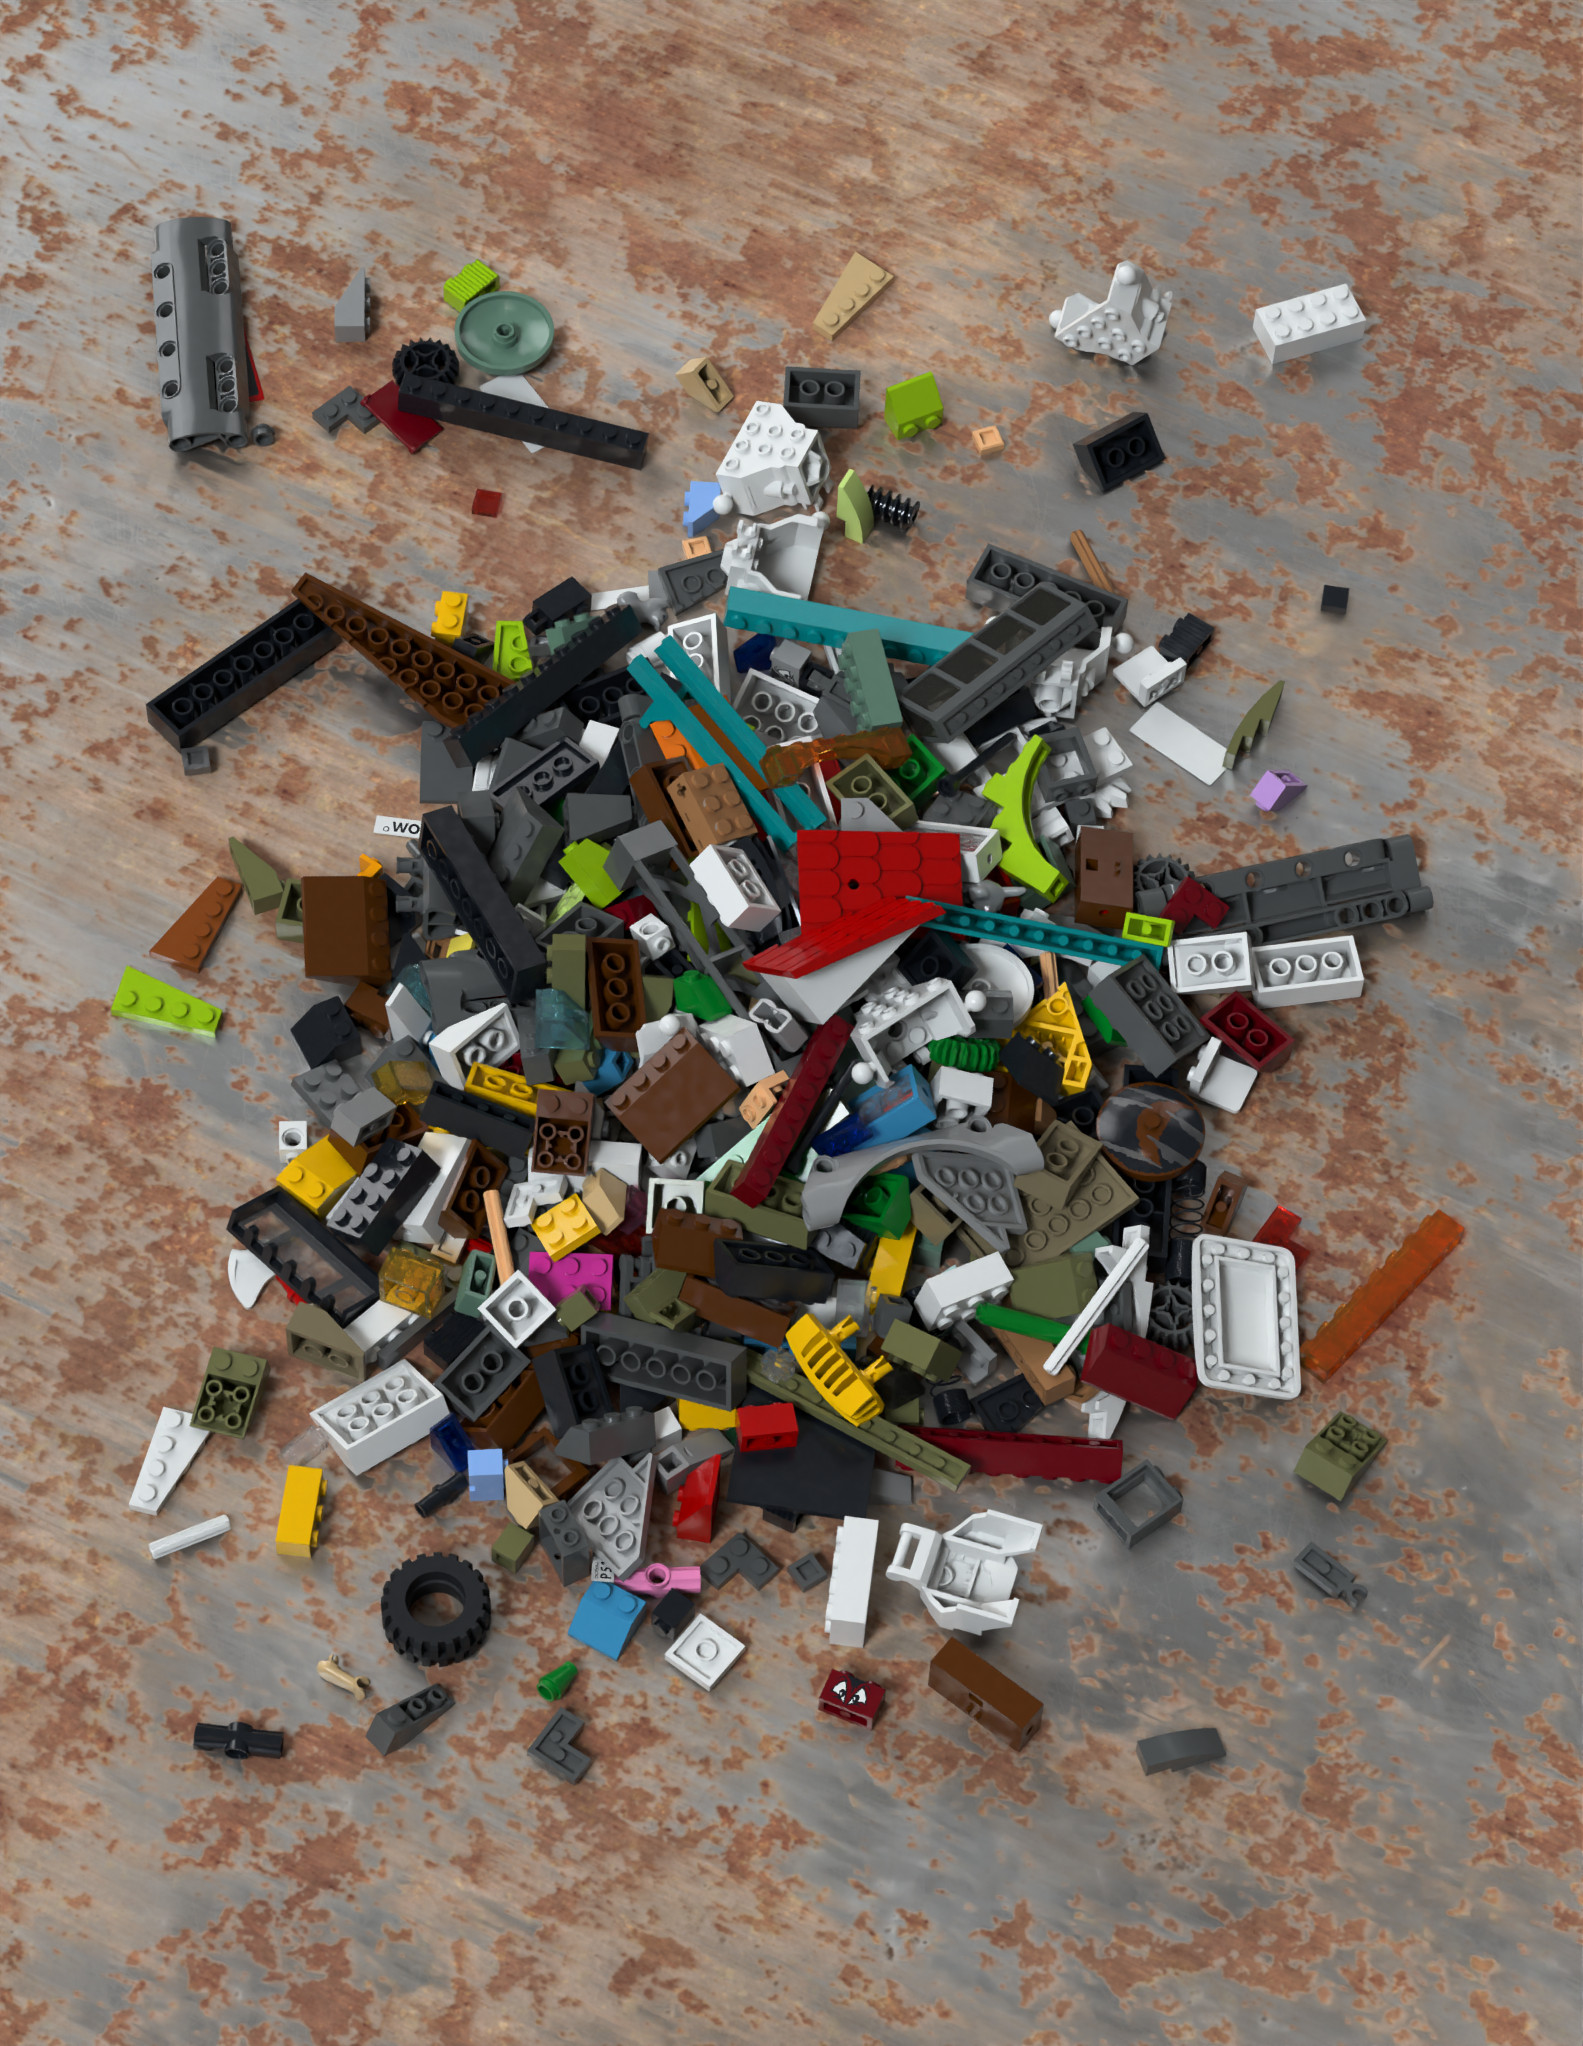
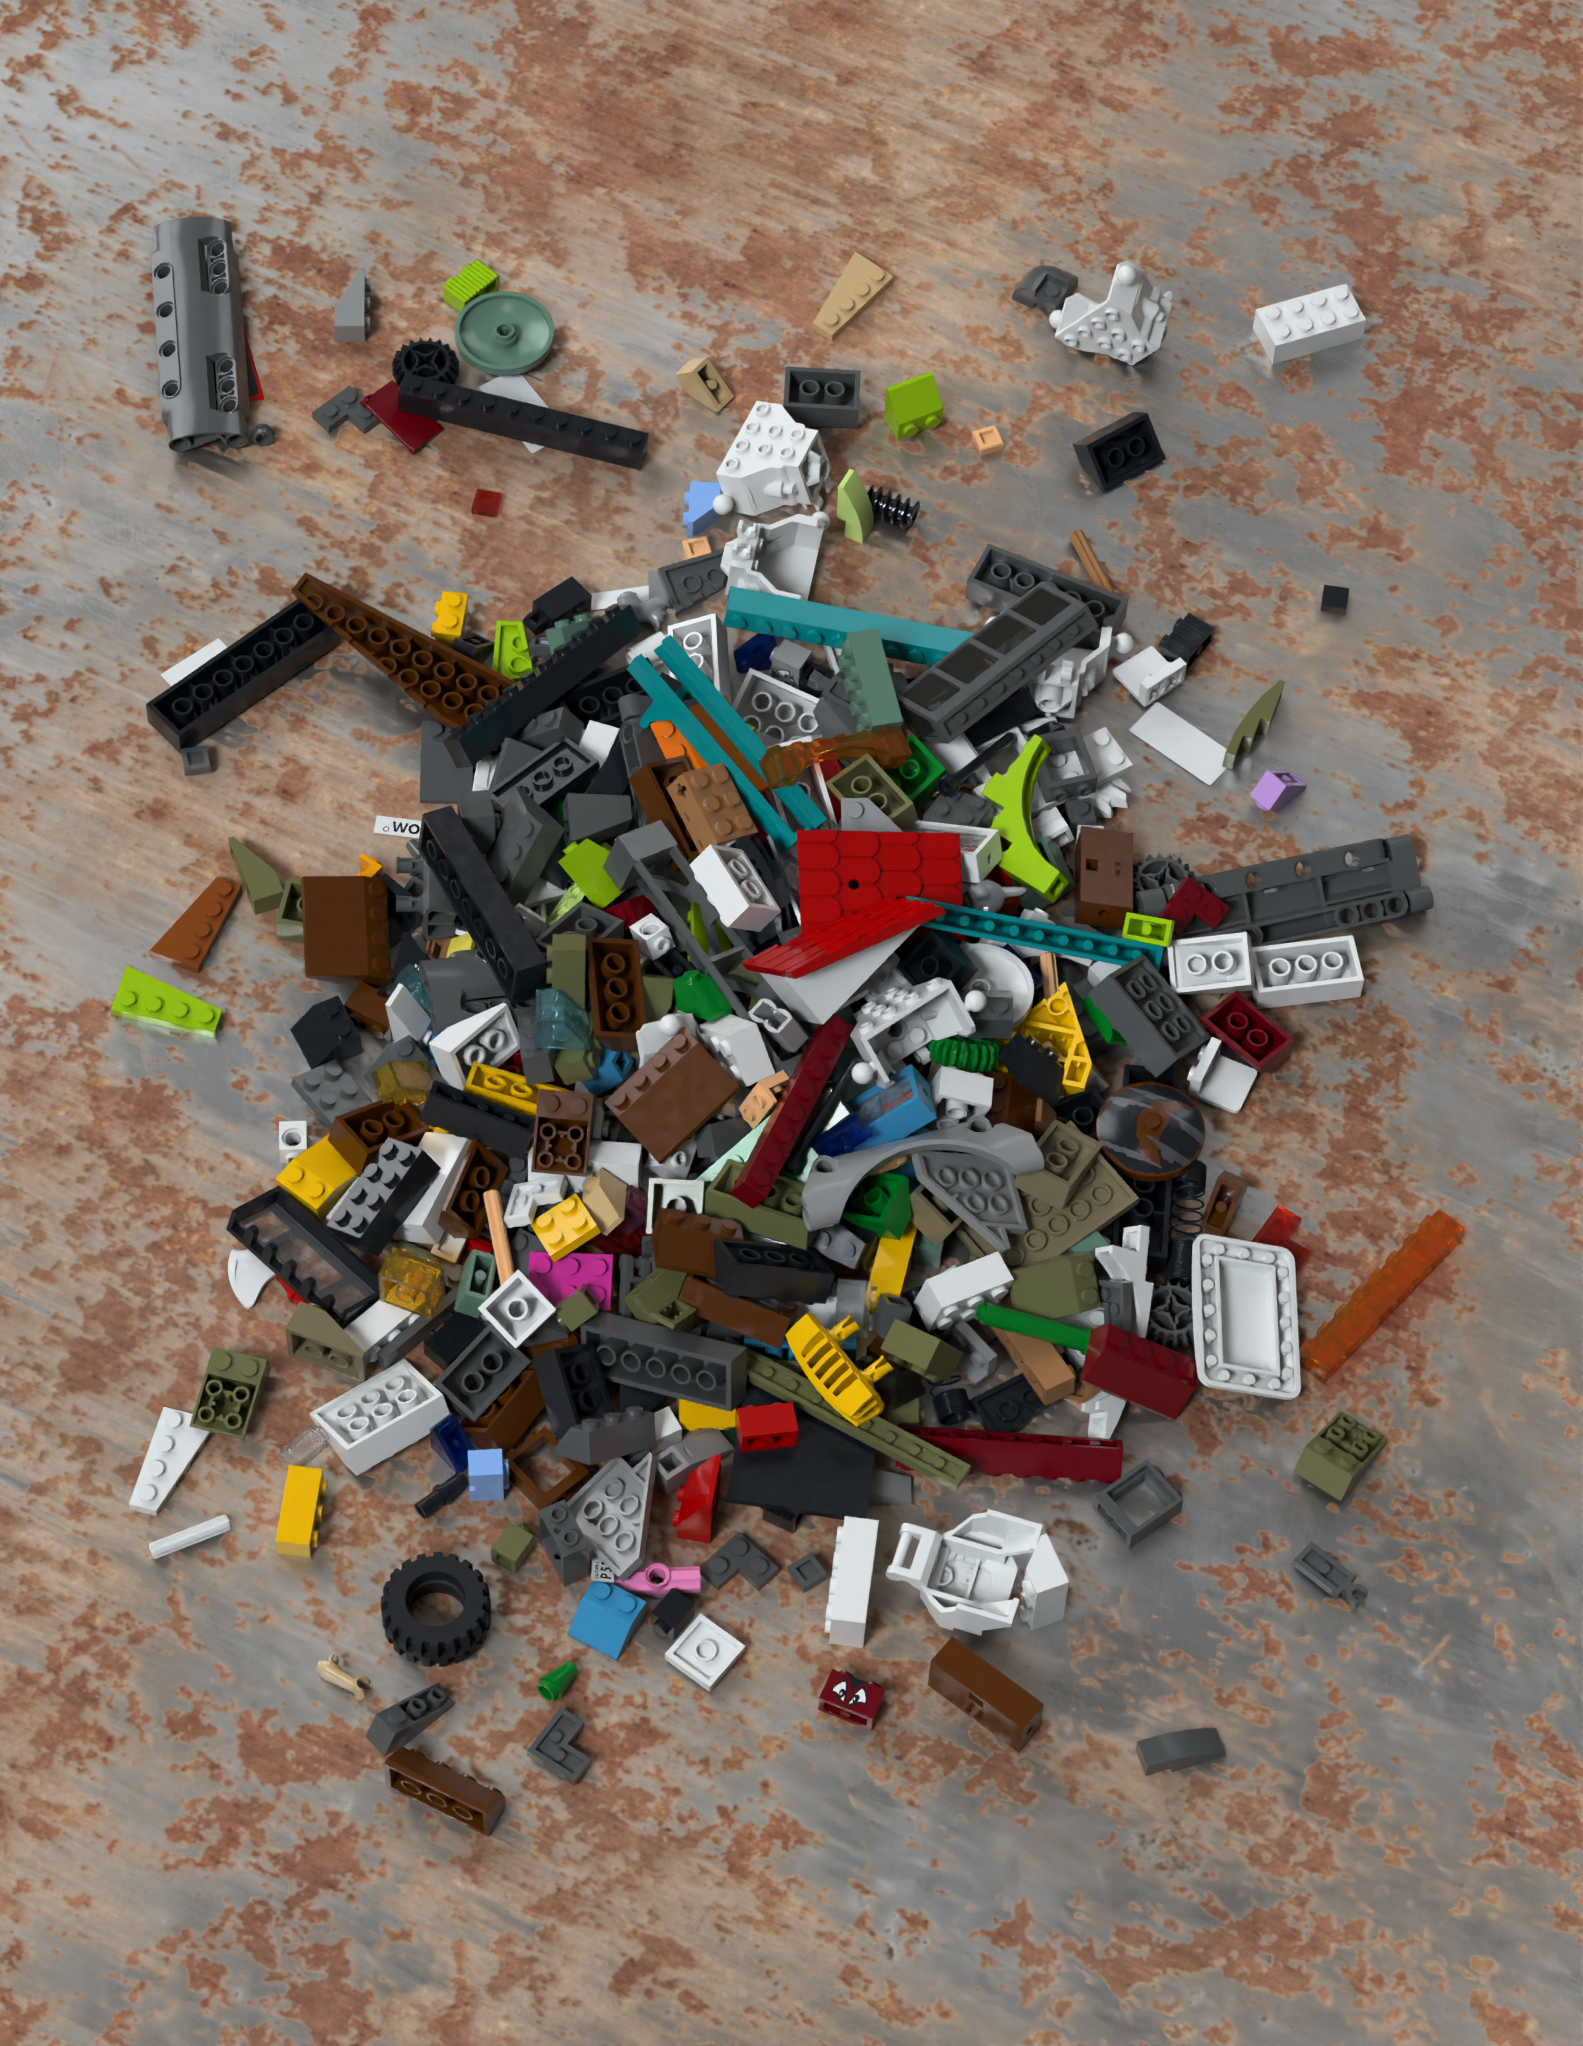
(193, 662): none -> white sticker
(238, 1740): black piece -> none
(363, 1116): light grey brick -> none
(444, 1790): none -> reddish brown slope
(526, 1494): tan slope -> none
(778, 1365): clear gear -> none
(1043, 1587): none -> white slope
(1046, 287): none -> dark grey brick
(1096, 1306): white axle -> none

